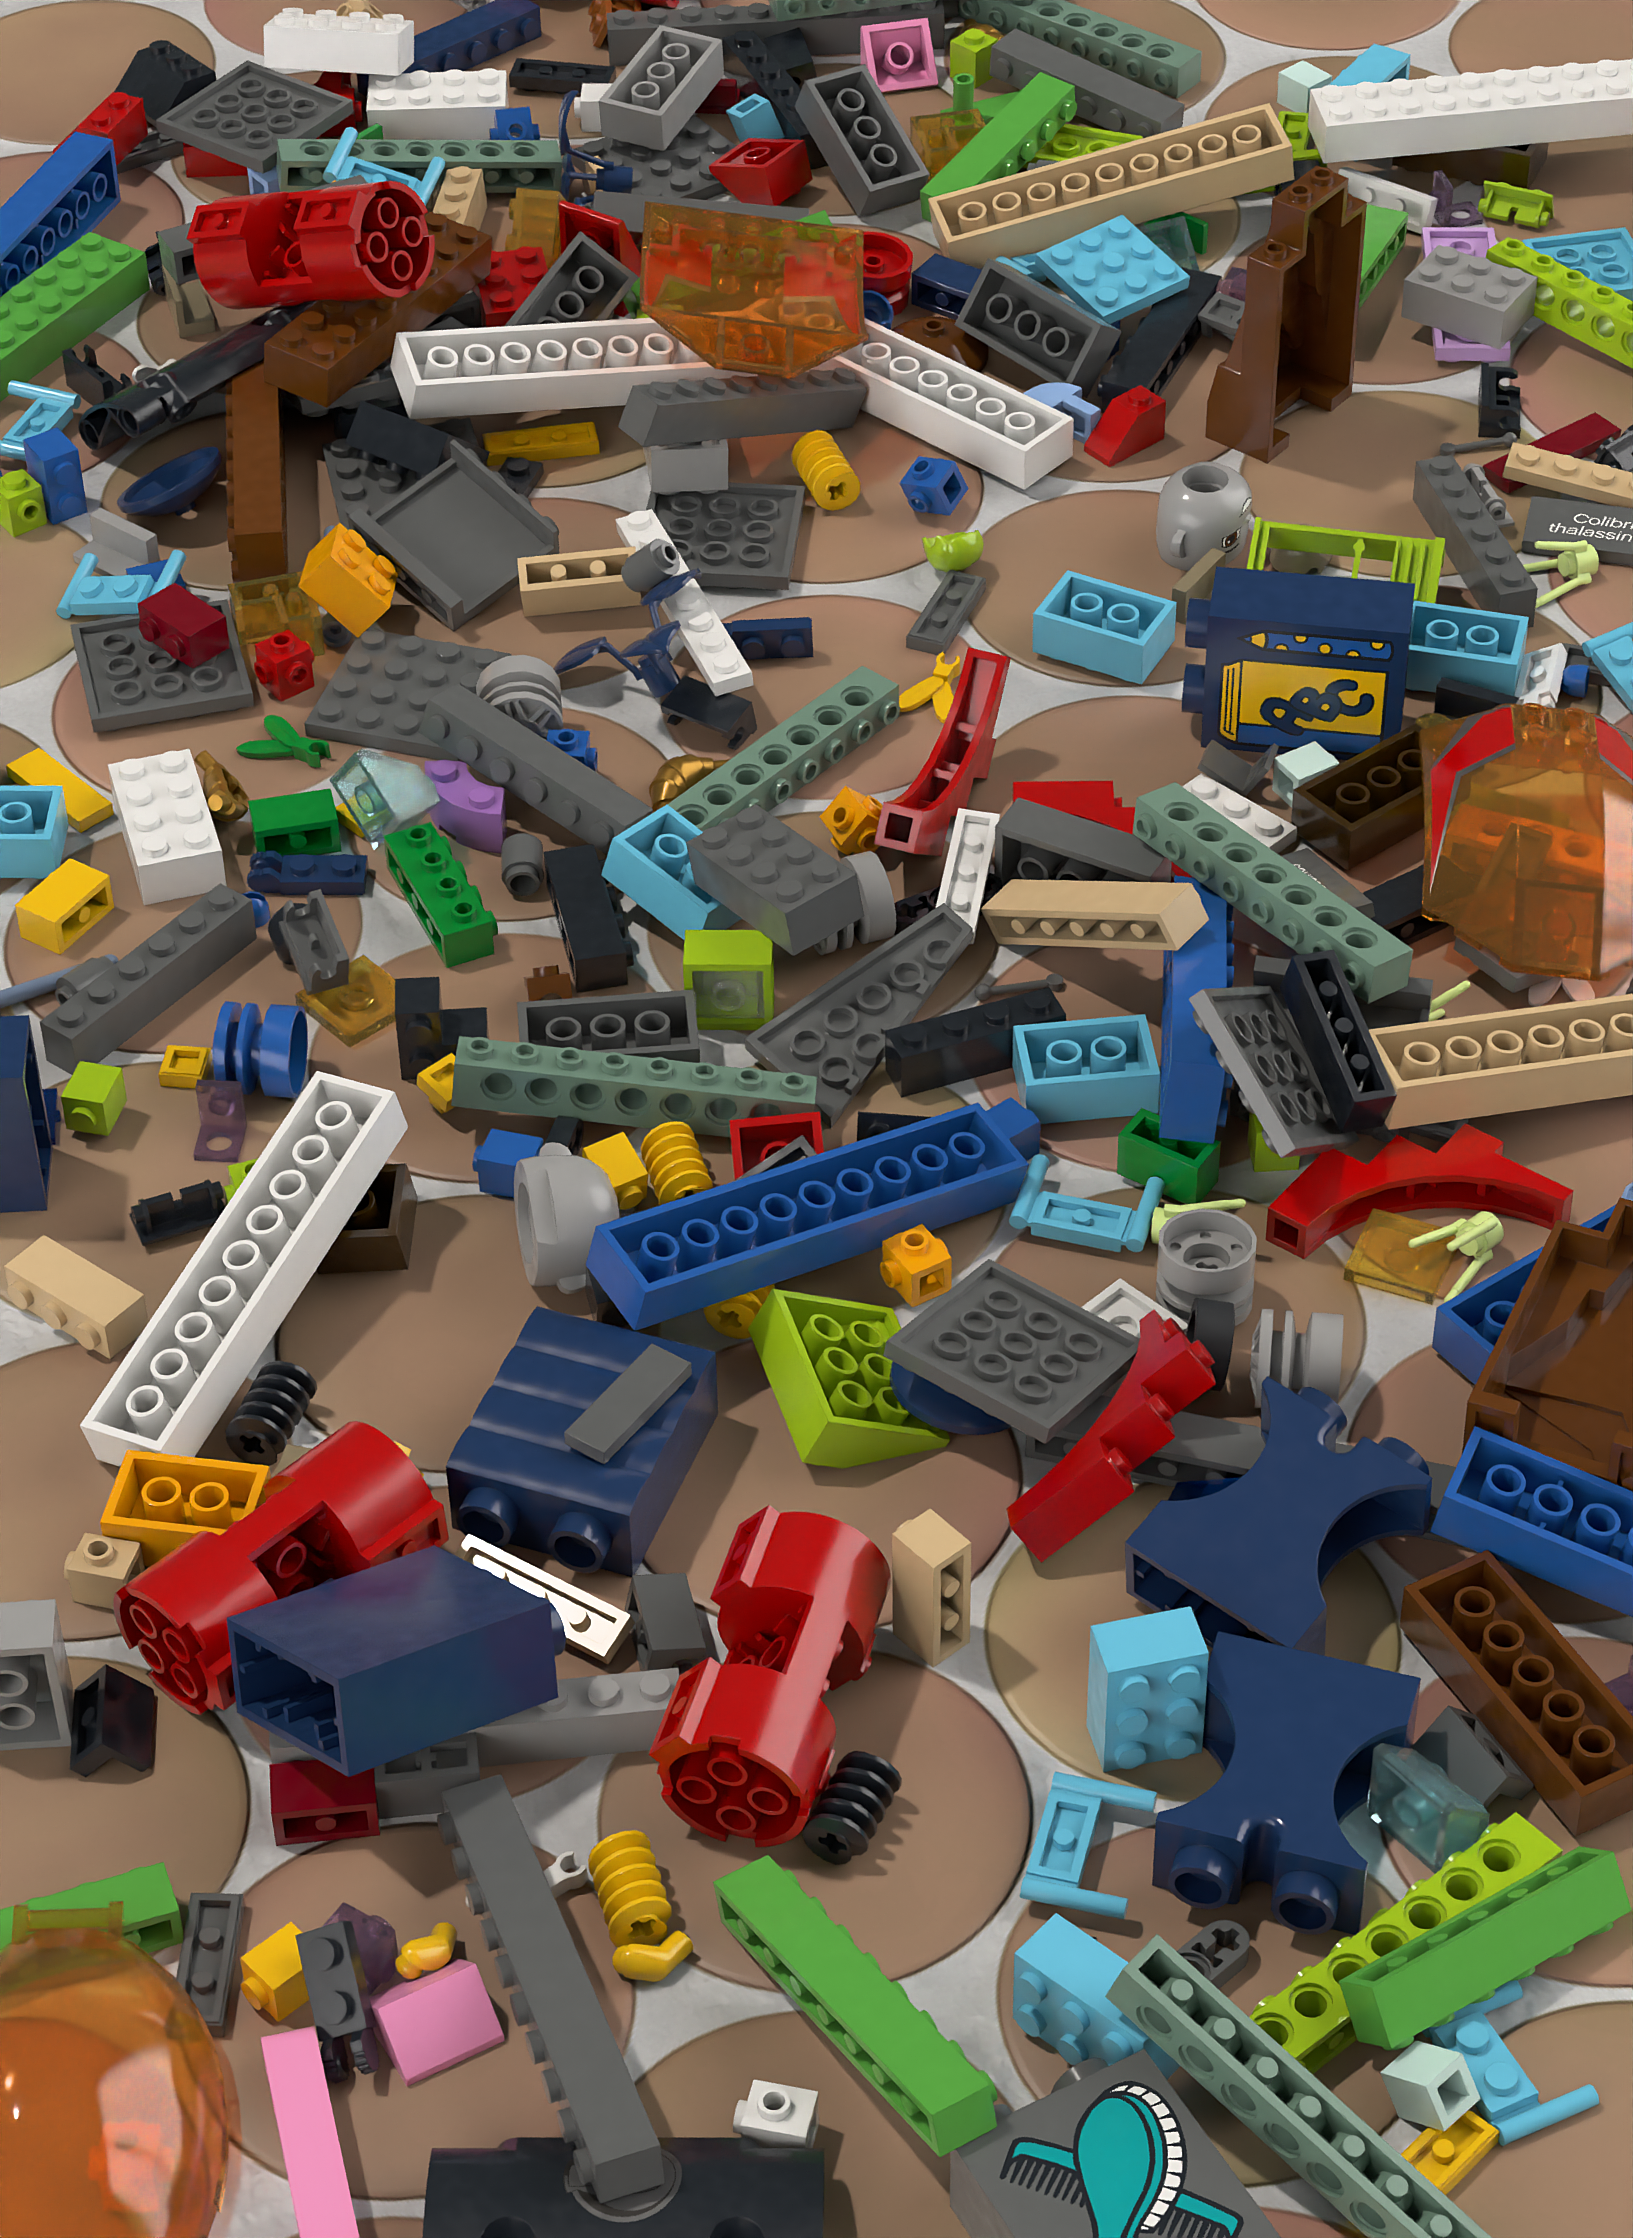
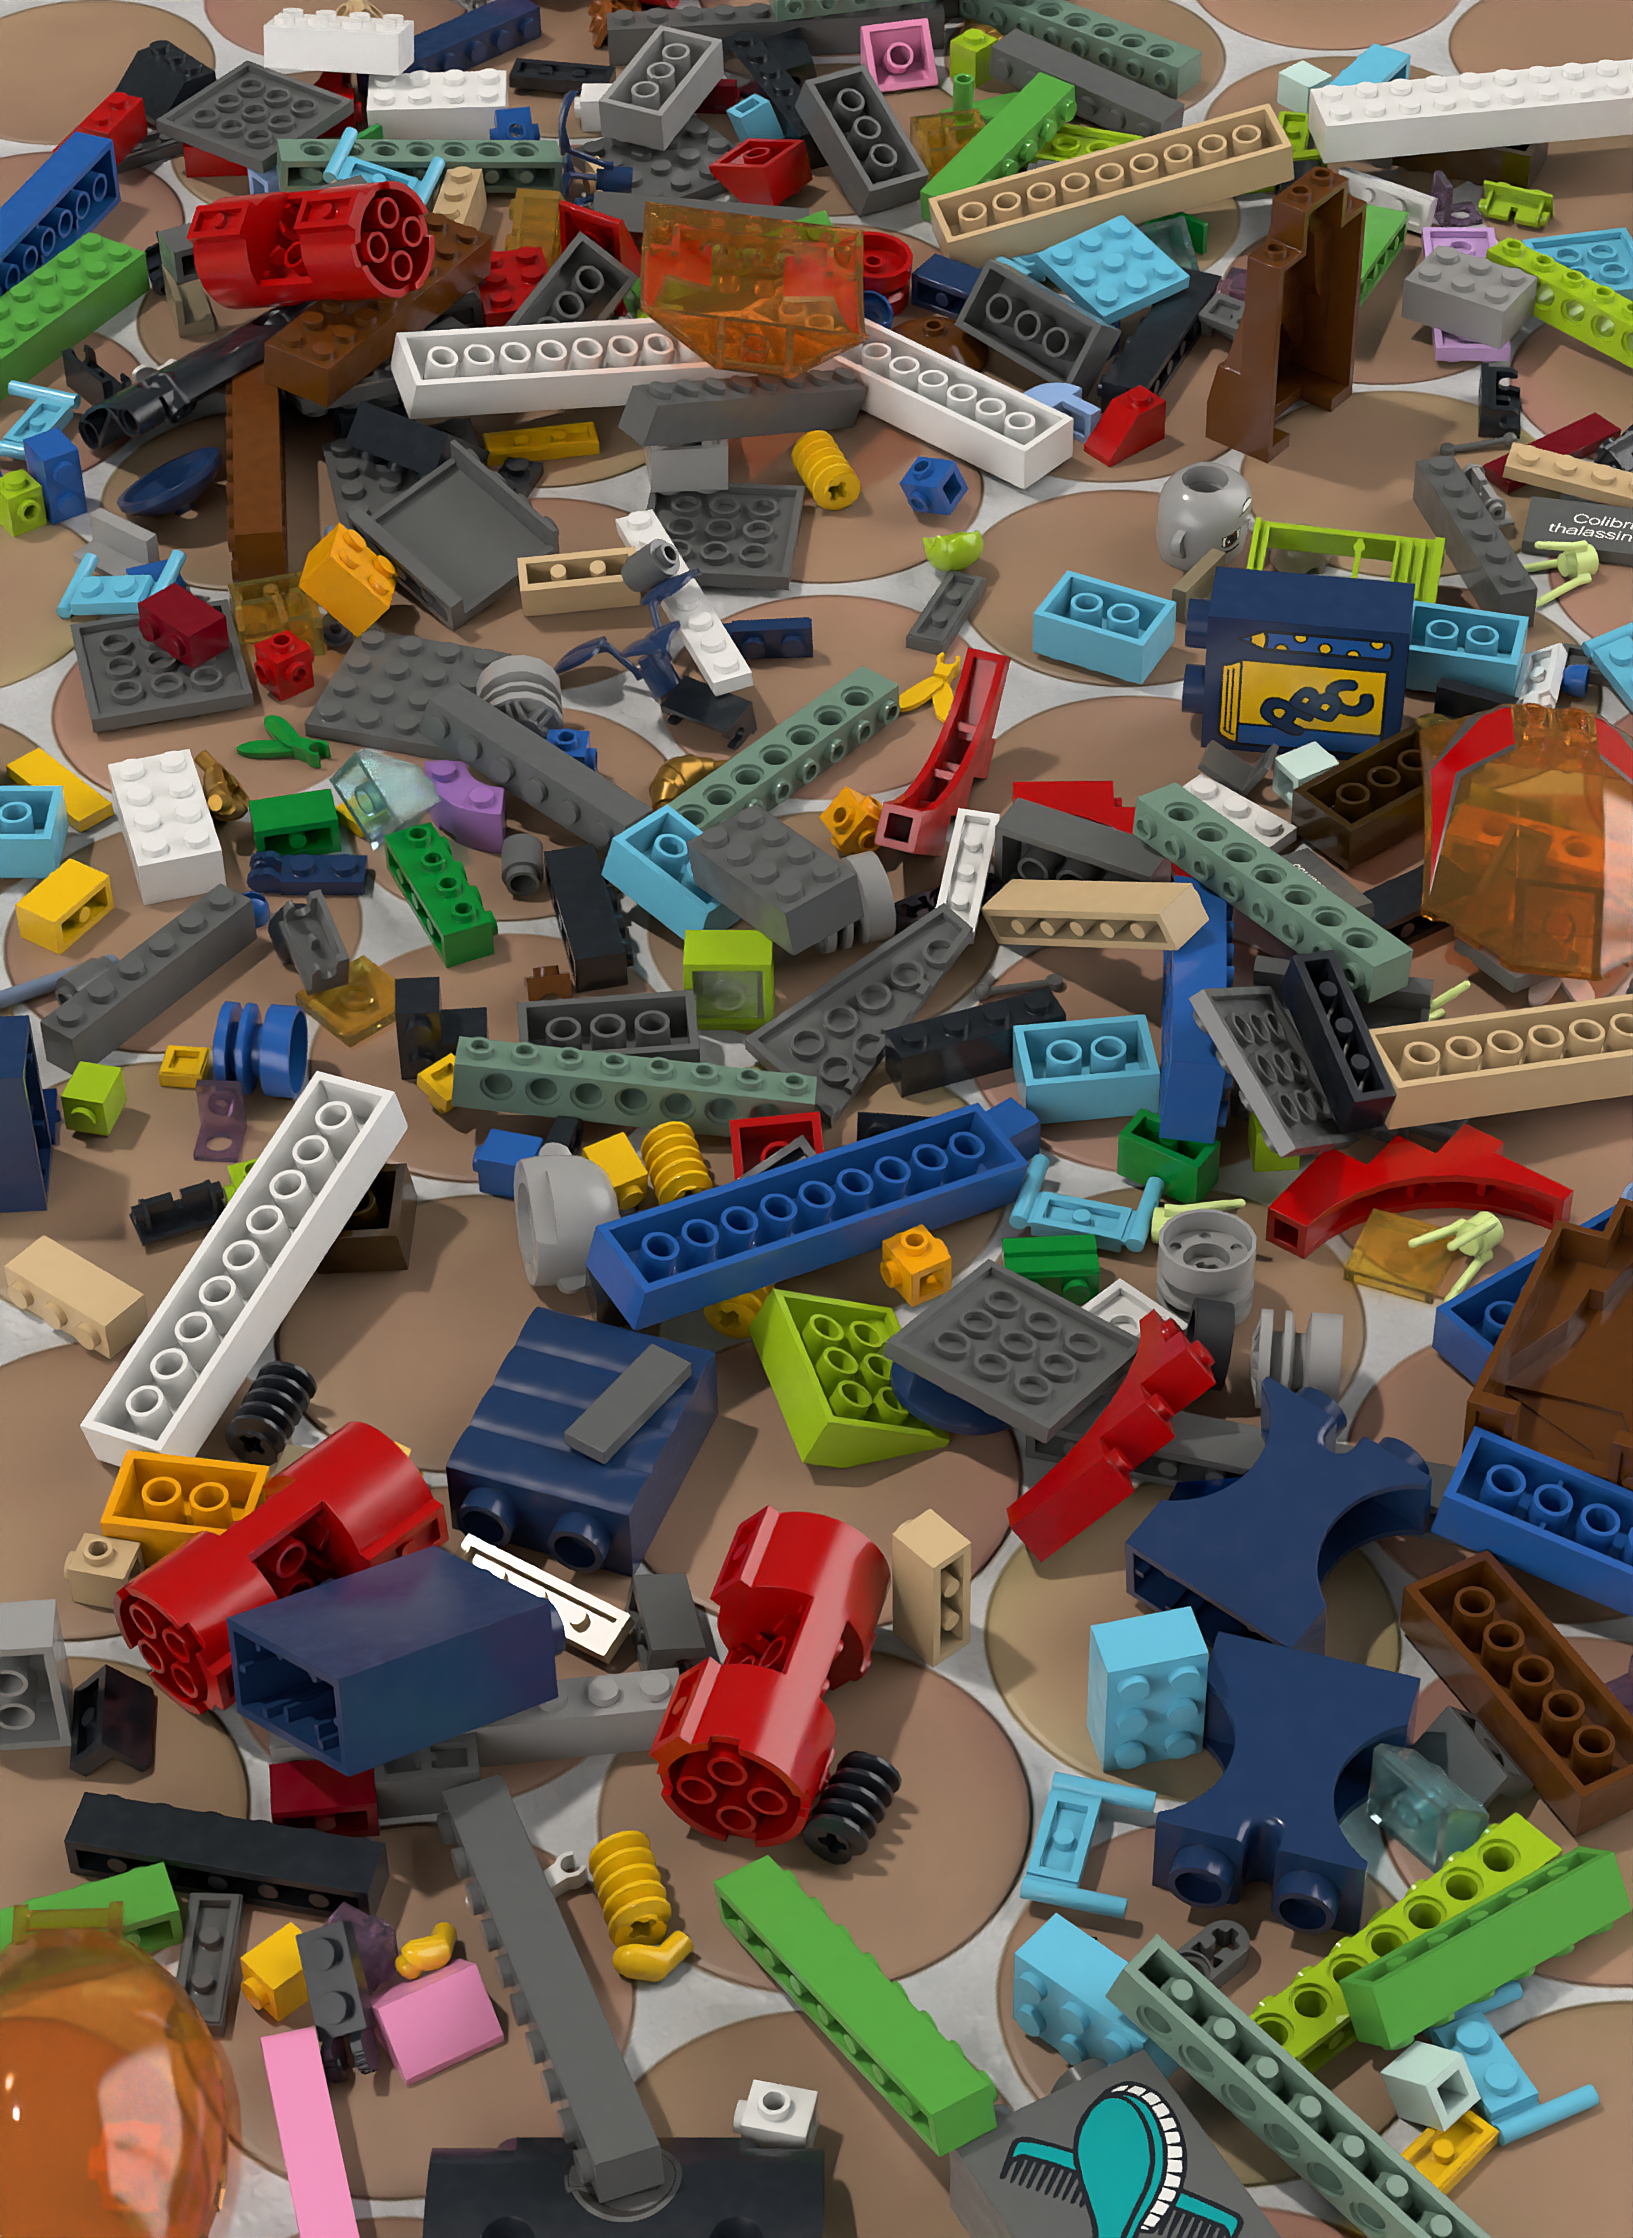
(228, 1855): none -> black brick
(1056, 1263): none -> green brick

